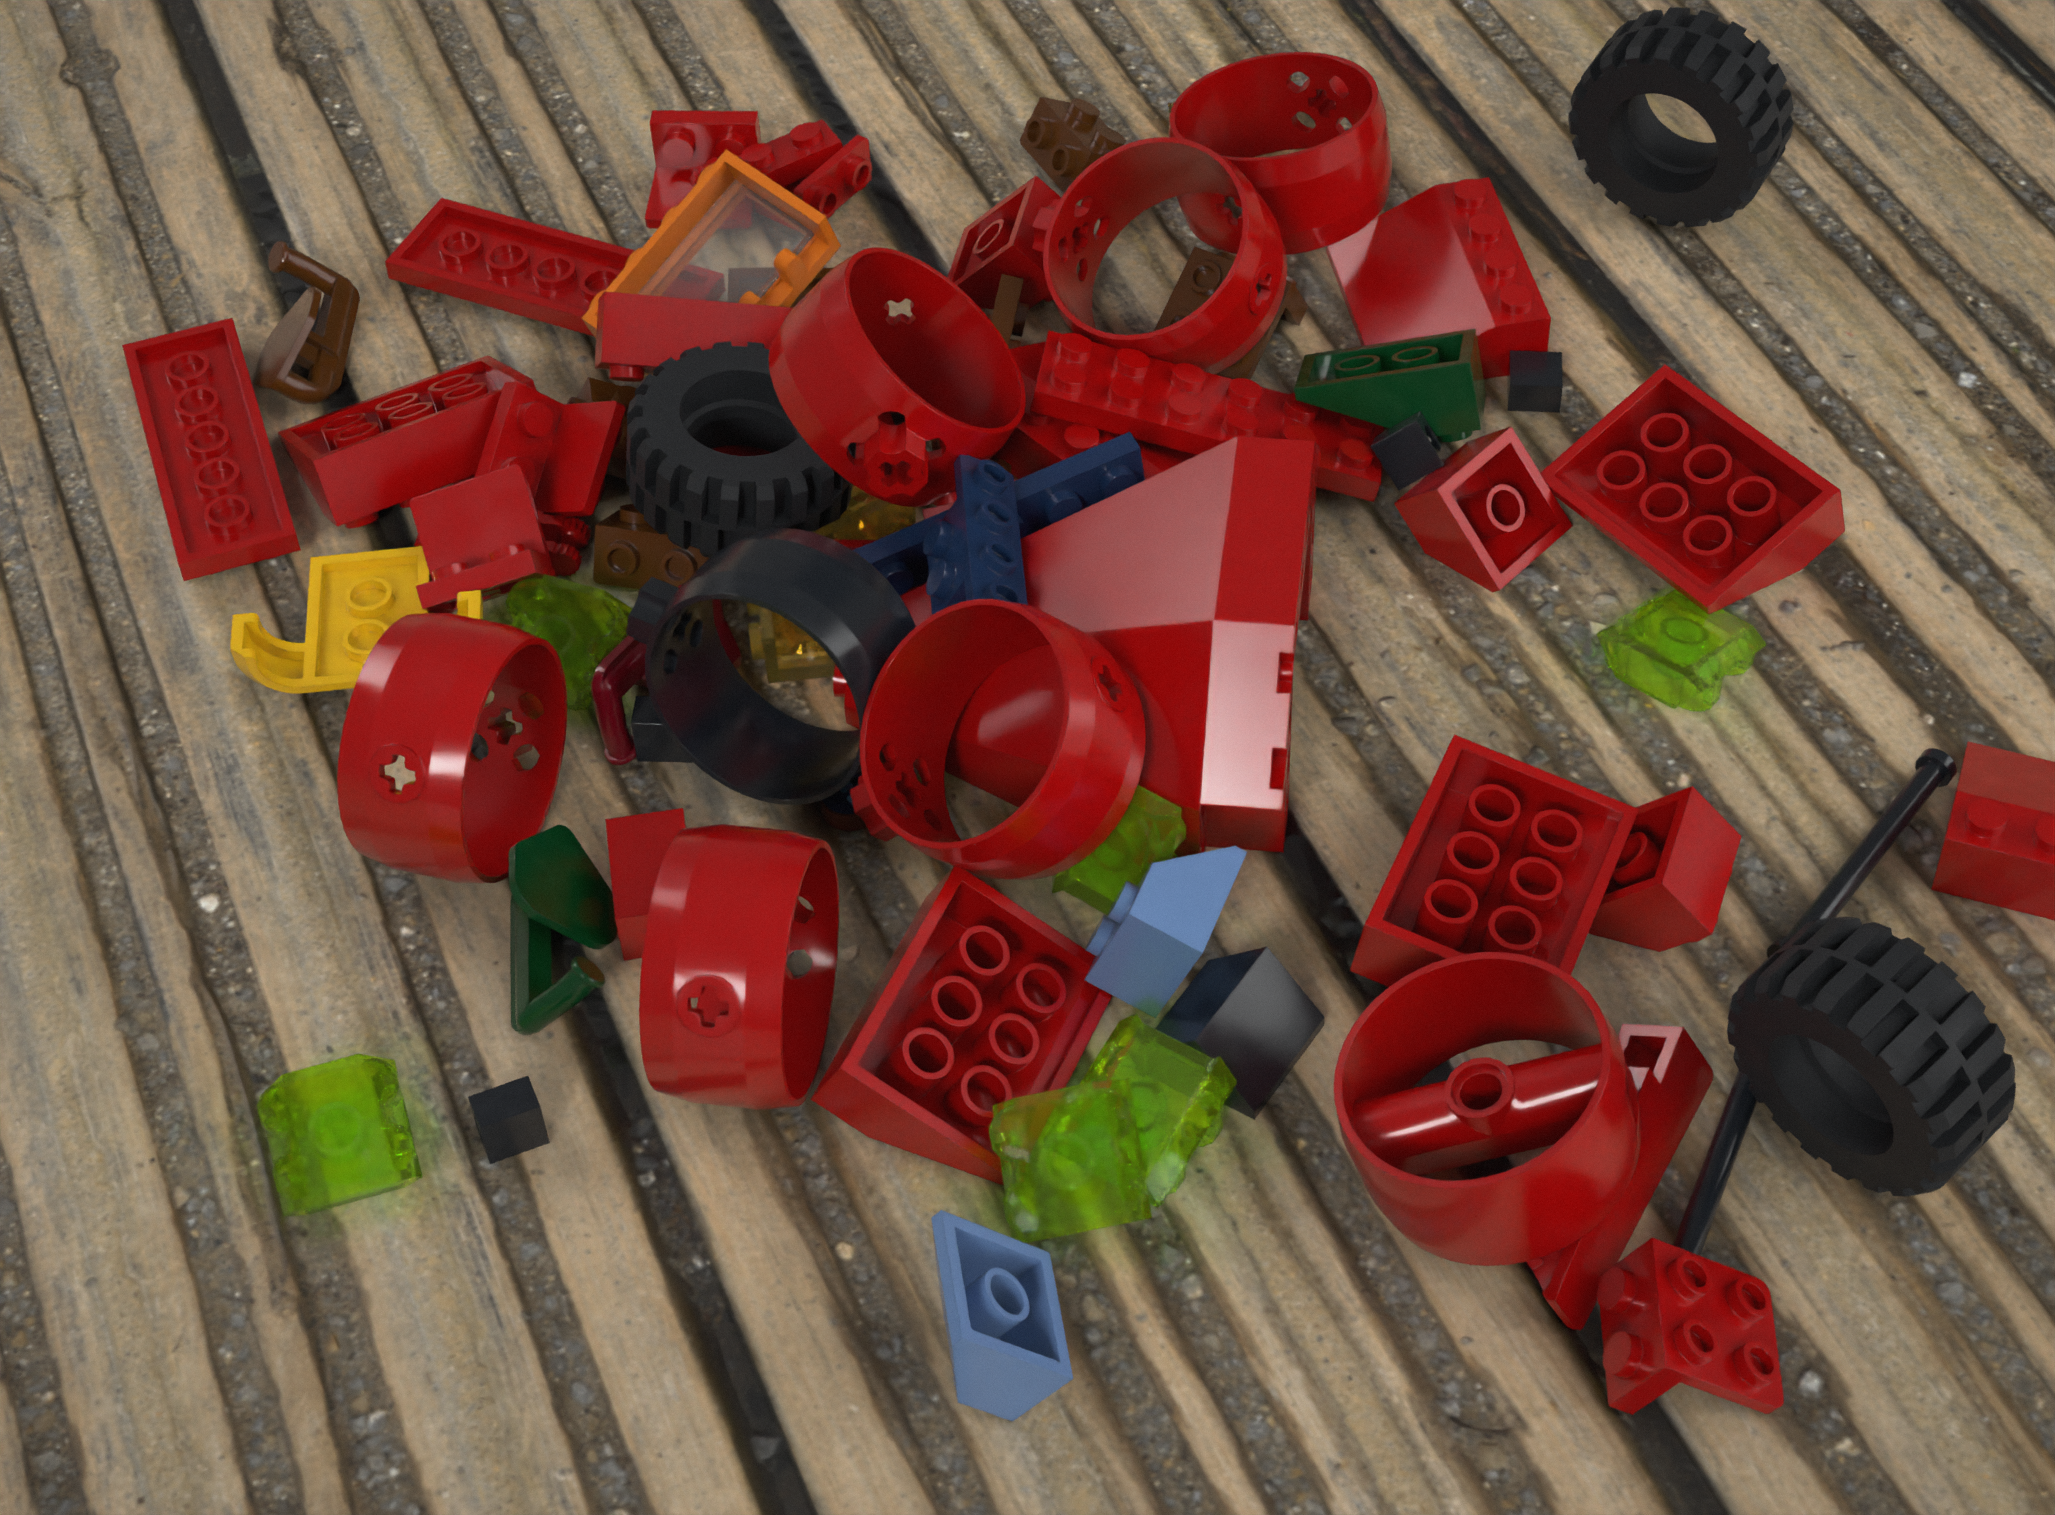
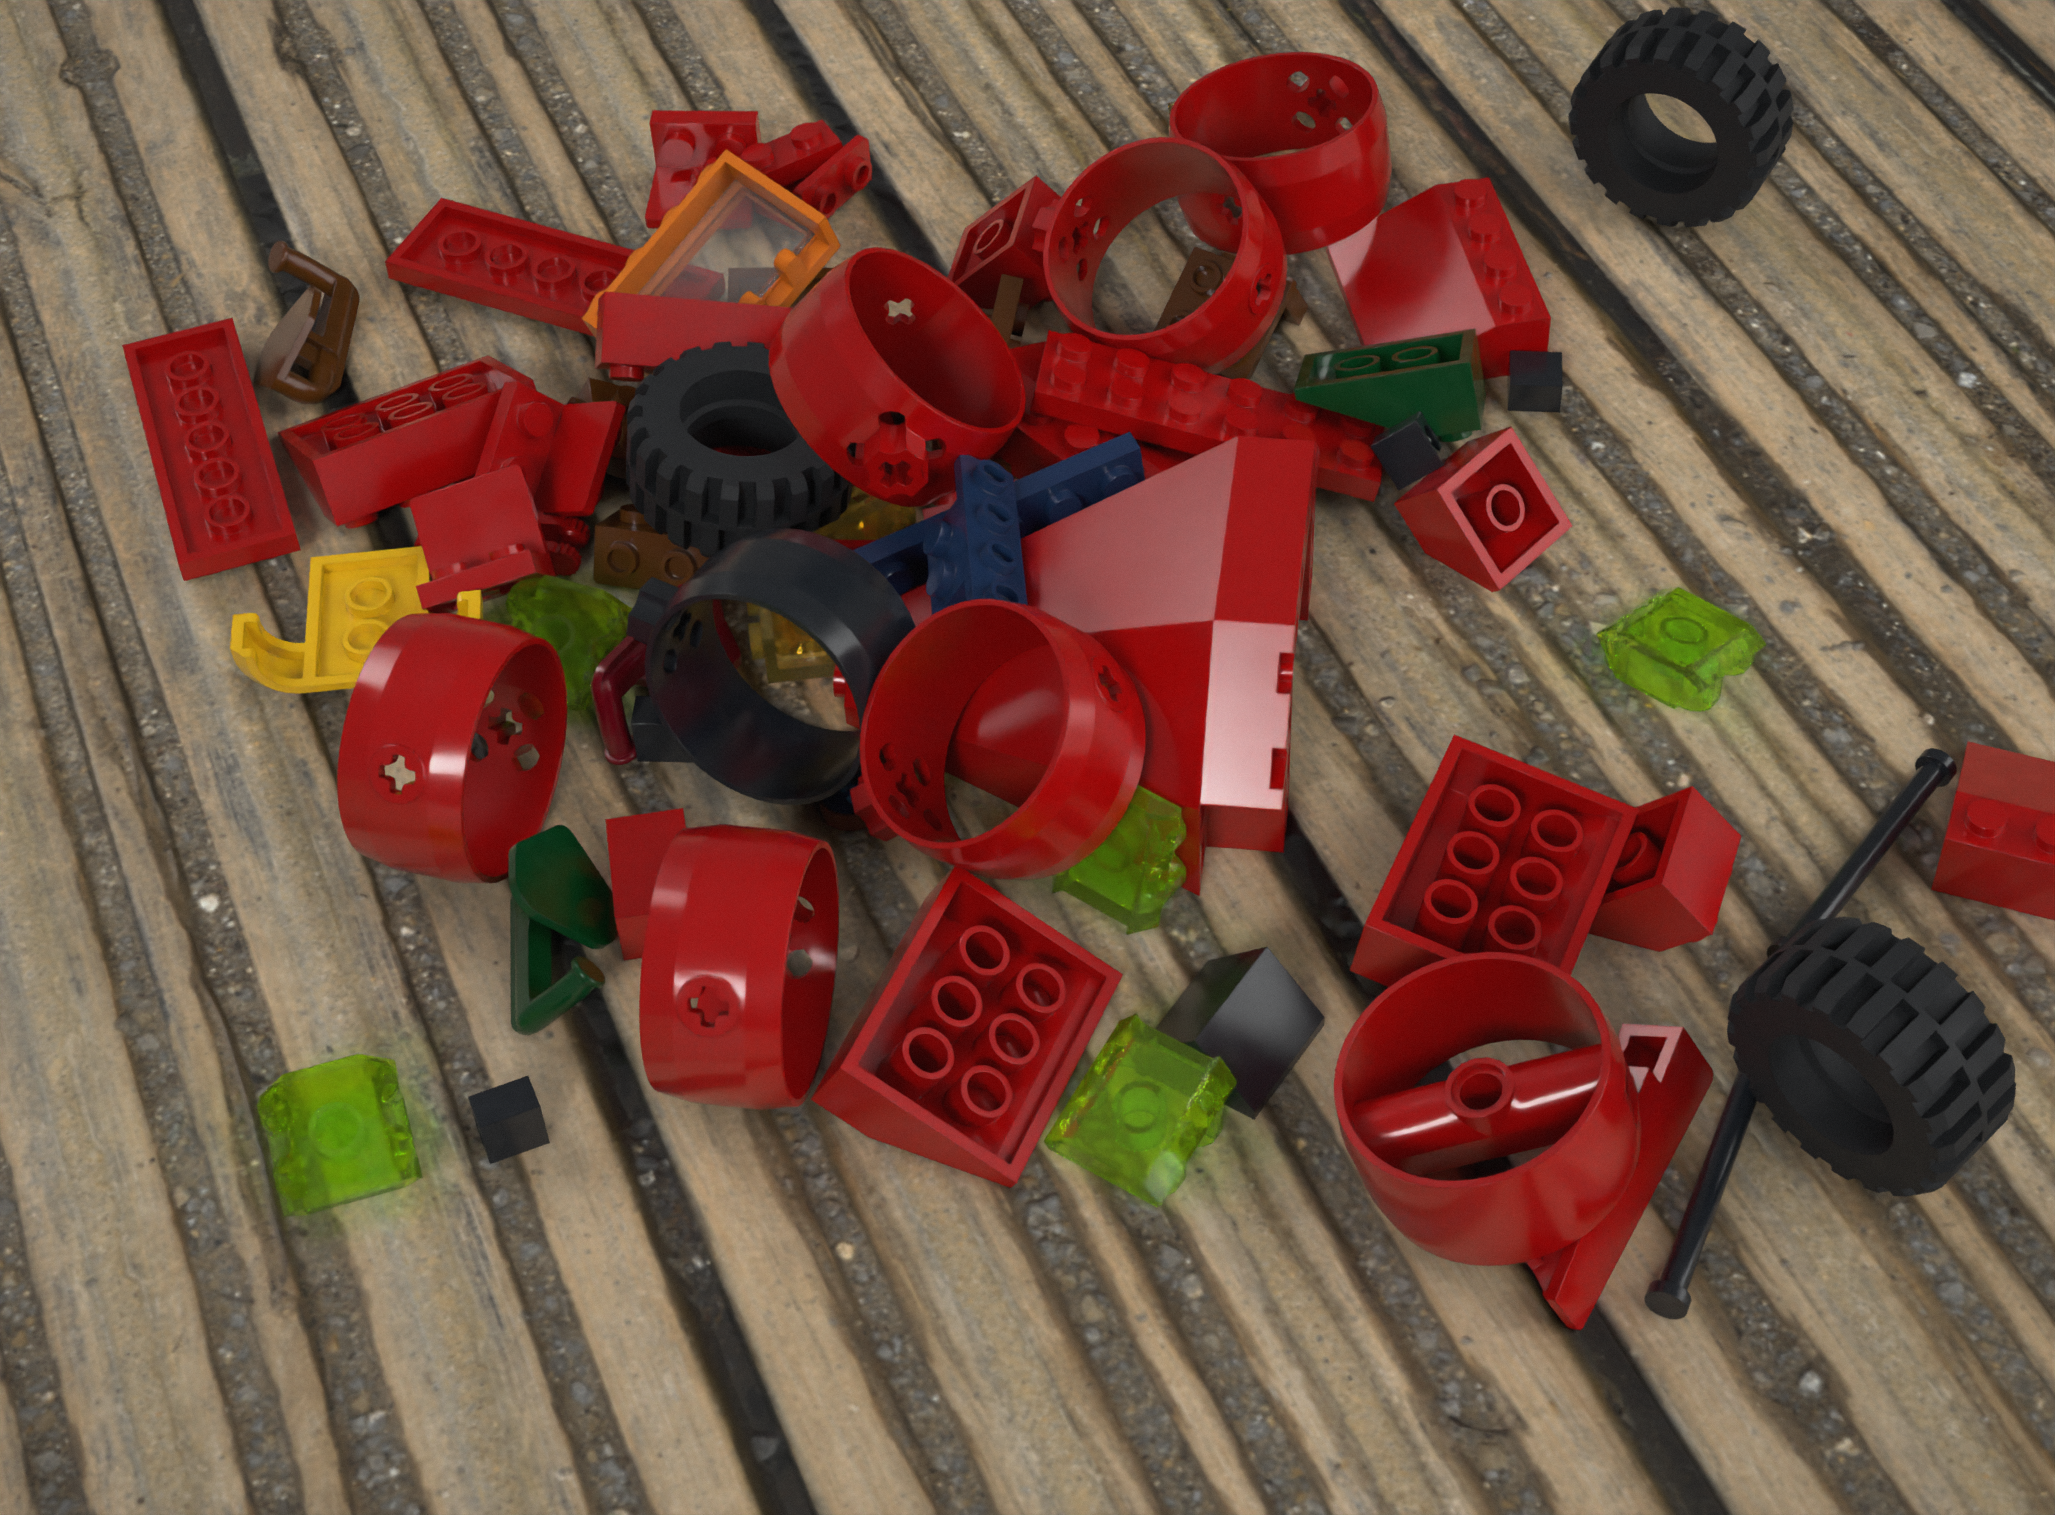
(999, 1318): medium blue slope -> none
(1067, 138): reddish brown bracket -> none
(1070, 1160): clear neon green slope -> none
(1161, 927): medium blue slope -> none
(1688, 1323): red bracket -> none
(1697, 493): red slope -> none

